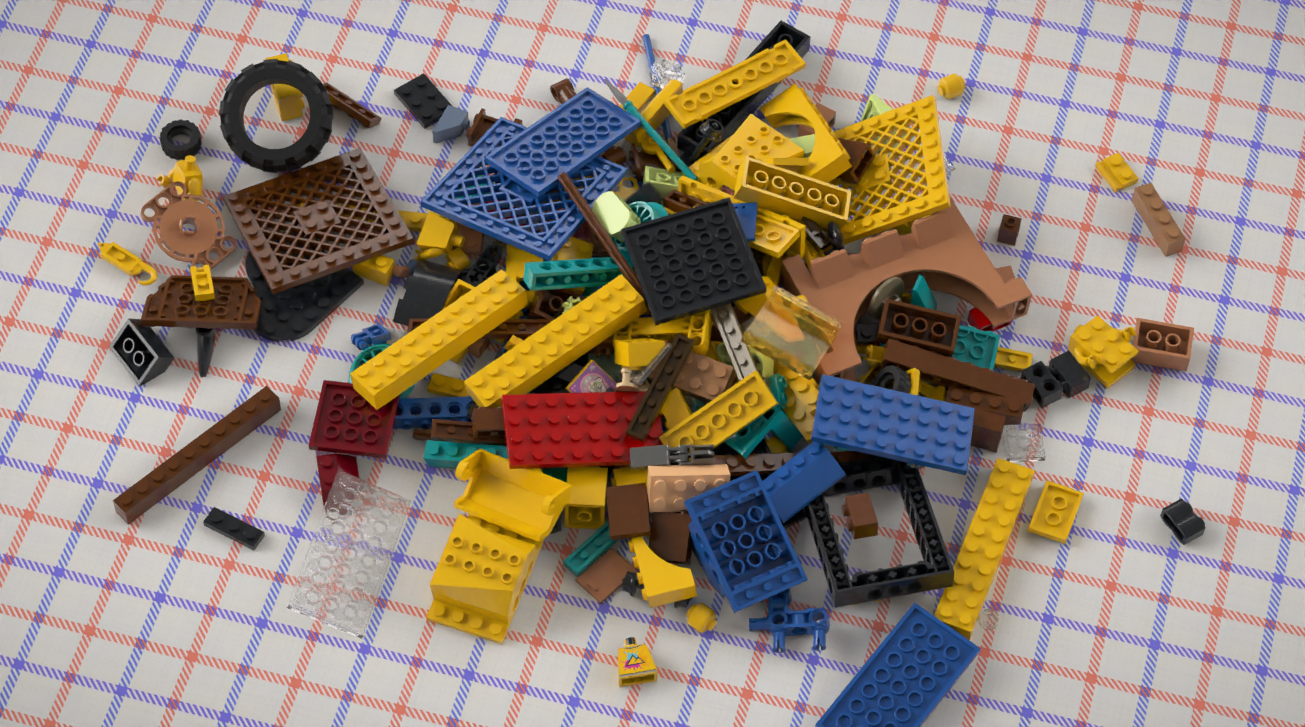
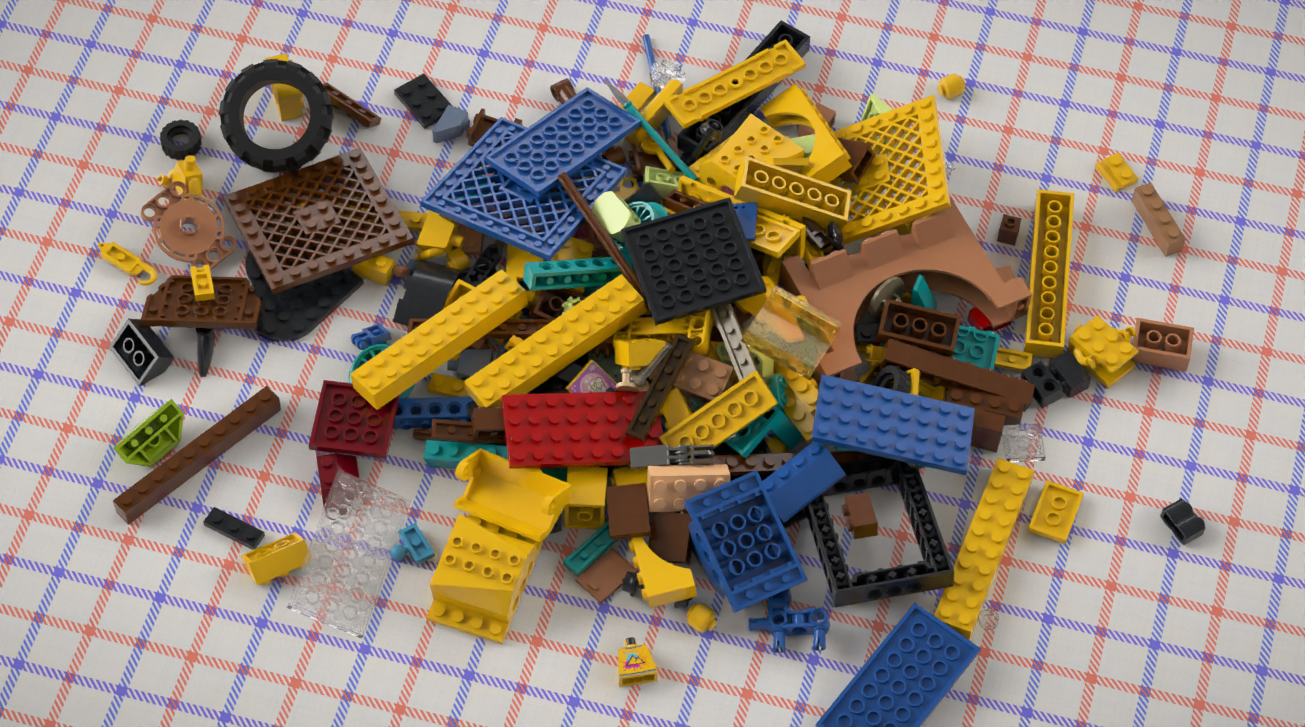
(153, 436): none -> lime wedge
(275, 558): none -> yellow slope
(414, 543): none -> dark azure plate
(470, 362): none -> sand blue torso
(1049, 273): none -> yellow brick

